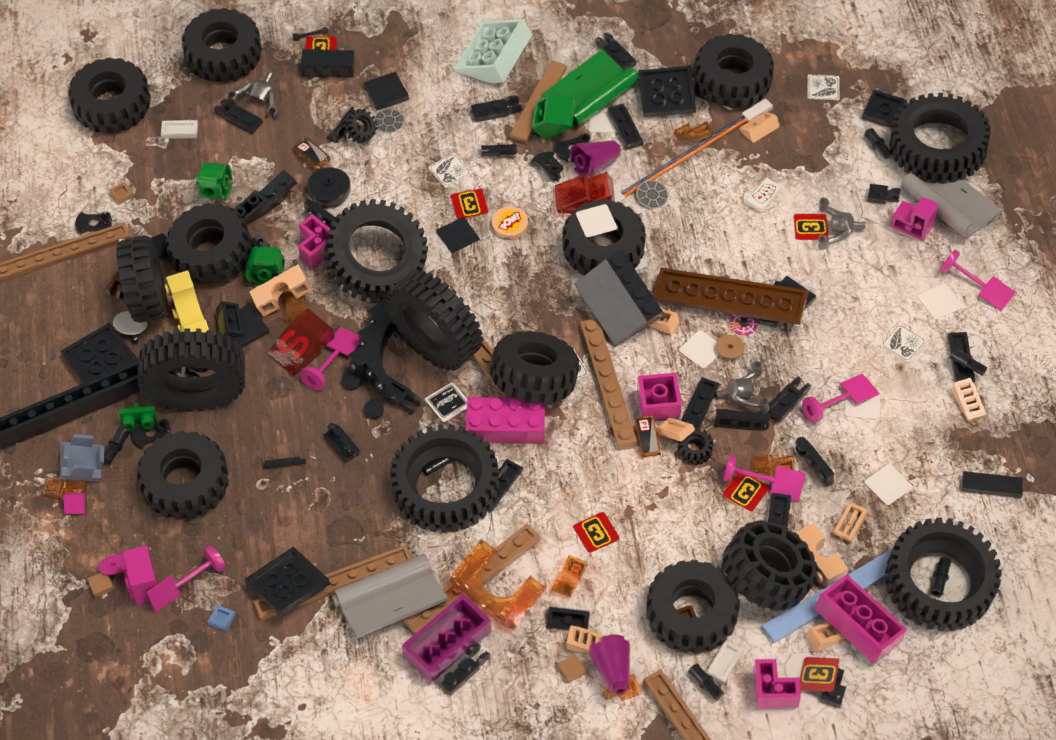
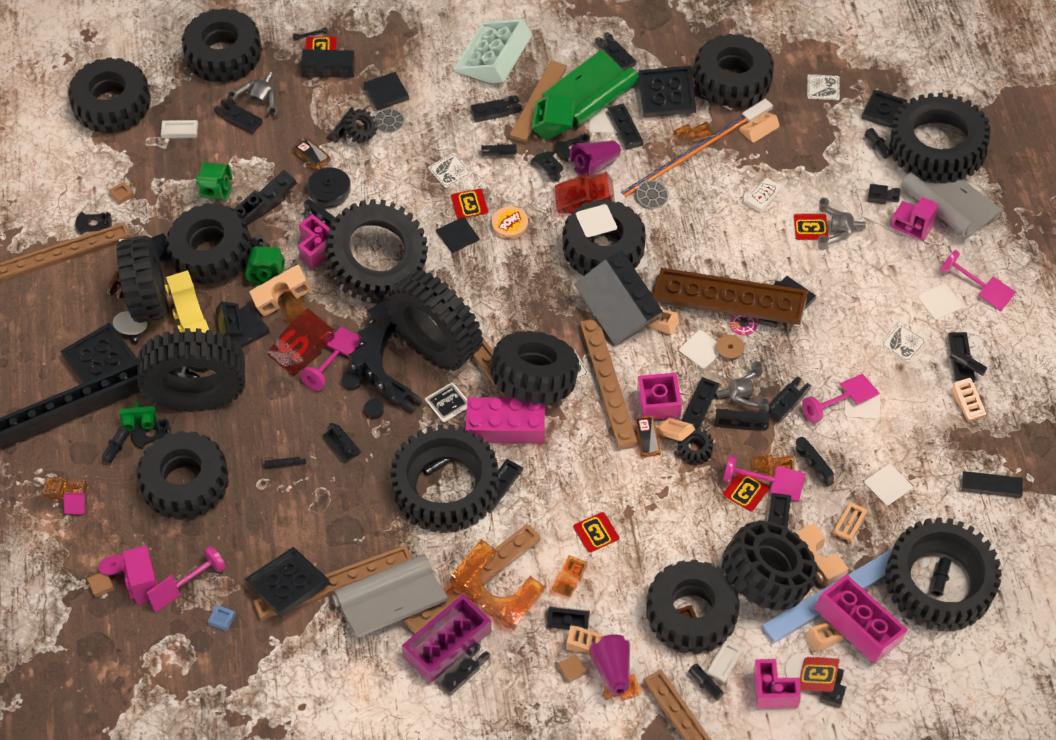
(81, 459): sand blue panel -> none

